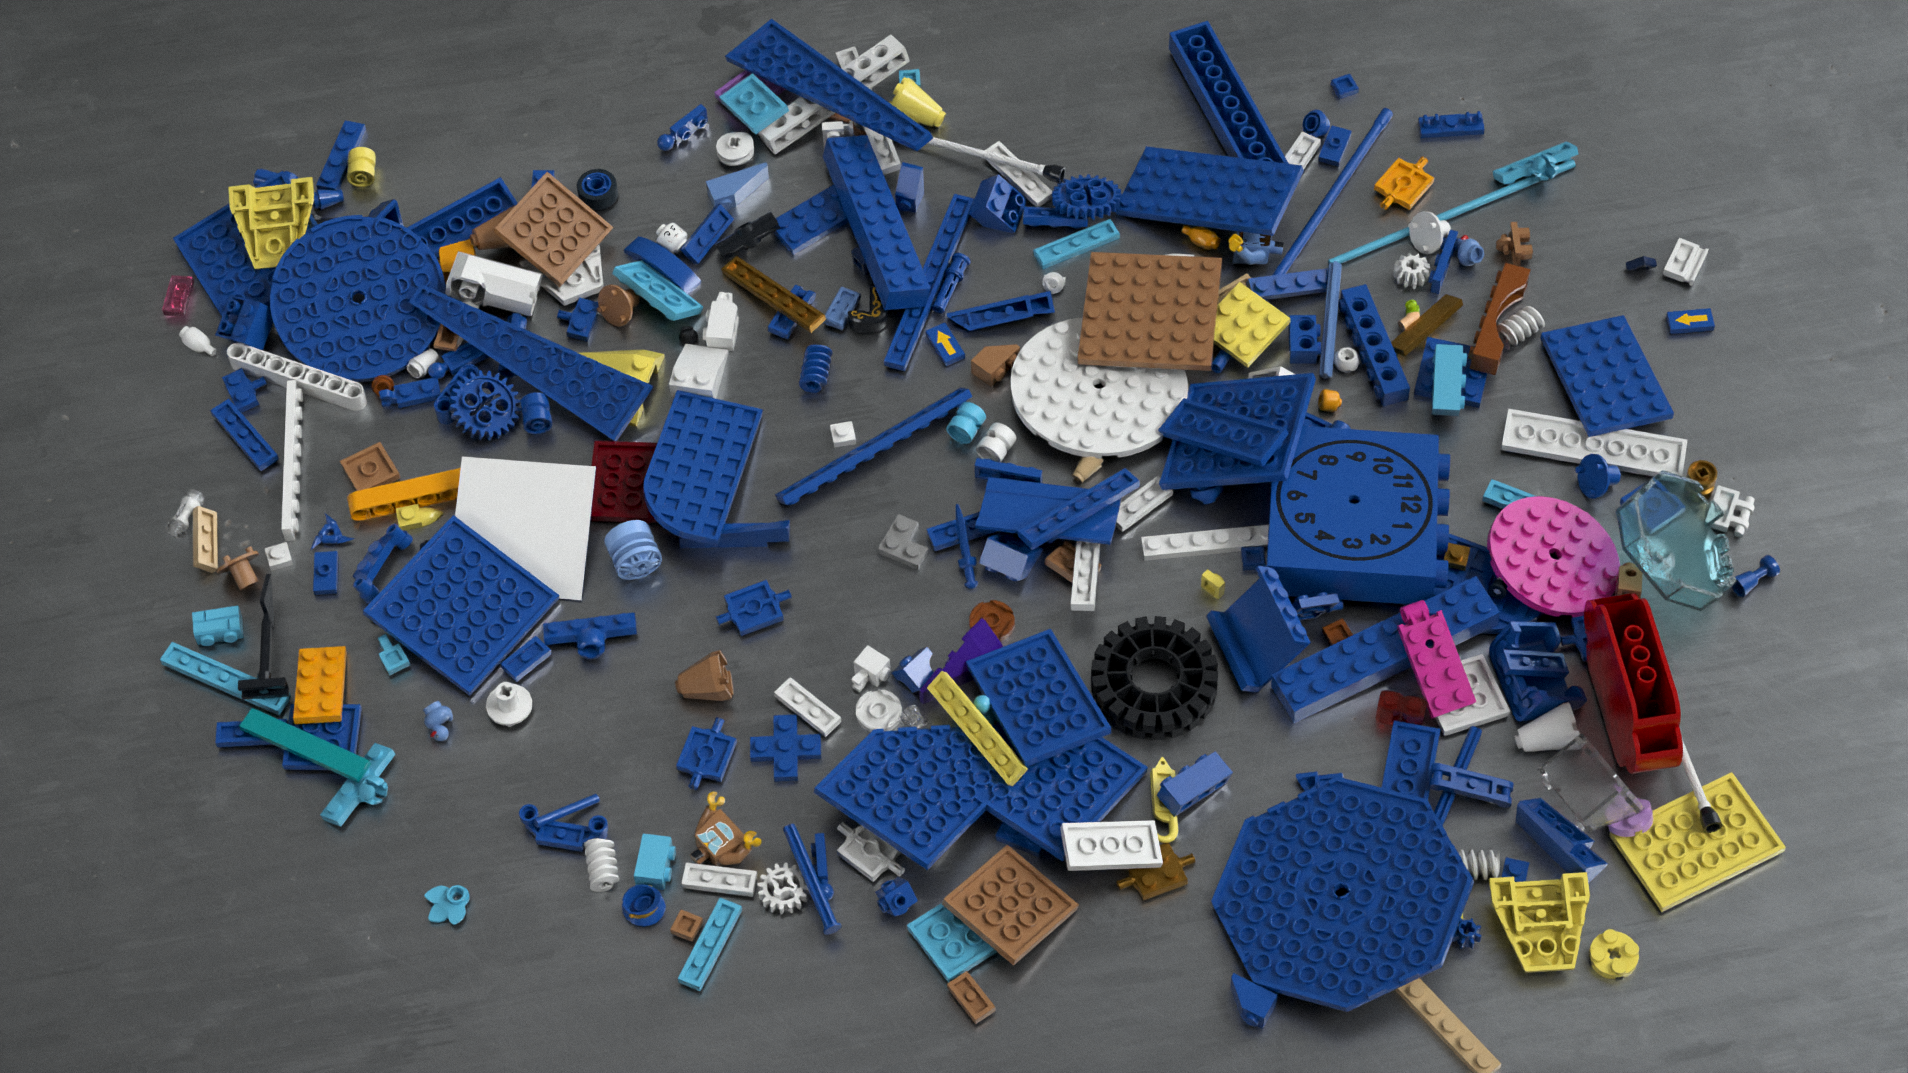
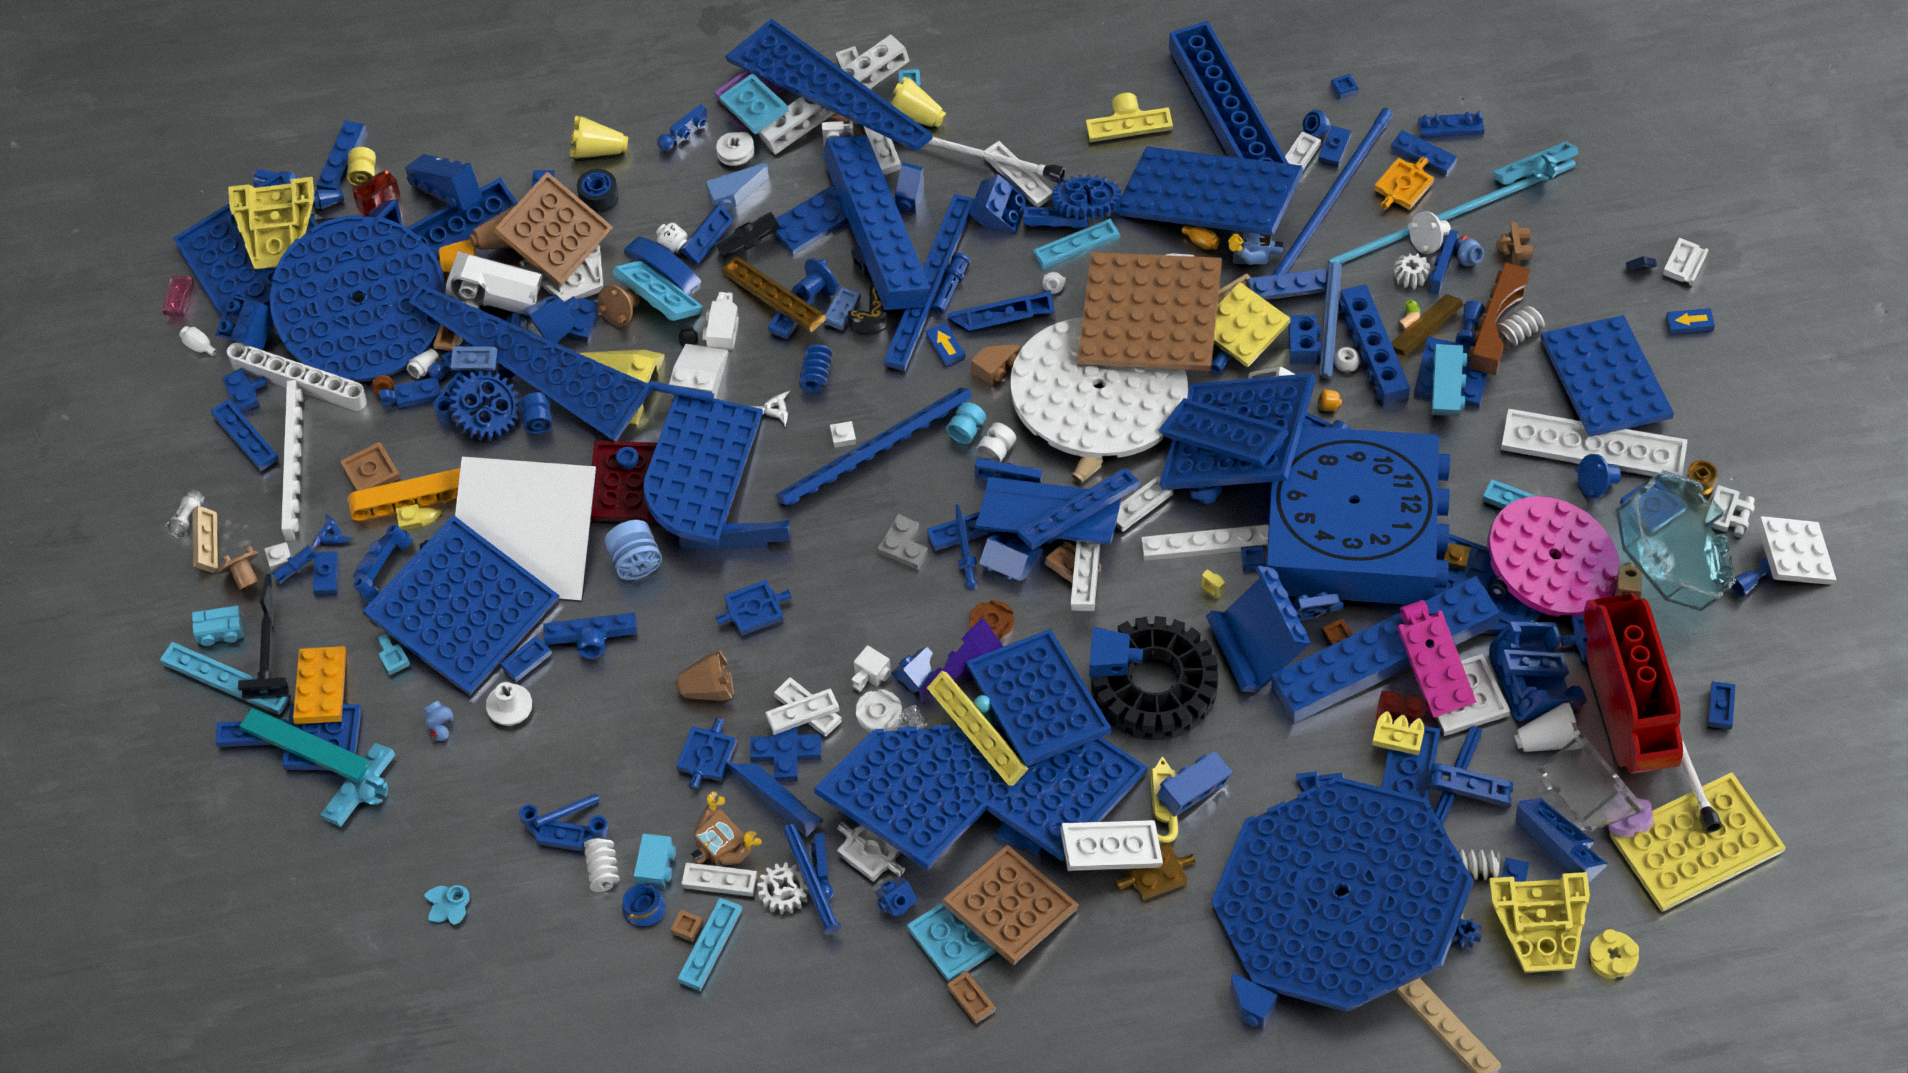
(294, 564): none -> blue pin
(378, 190): none -> clear red brick
(445, 180): none -> blue wedge
(474, 358): none -> medium blue plate
(553, 316): none -> blue torso
(595, 140): none -> light yellow cone
(627, 458): none -> blue tile
(681, 391): none -> blue bar
(775, 796): none -> blue wedge
(776, 401): none -> white piece
(802, 711): none -> white tile
(818, 279): none -> blue piece
(1111, 653): none -> blue torso
(1128, 120): none -> light yellow plate
(1398, 735): none -> light yellow plate
(1415, 148): none -> blue plate
(1472, 315): none -> blue piece
(1721, 705): none -> blue plate
(1796, 550): none -> white plate

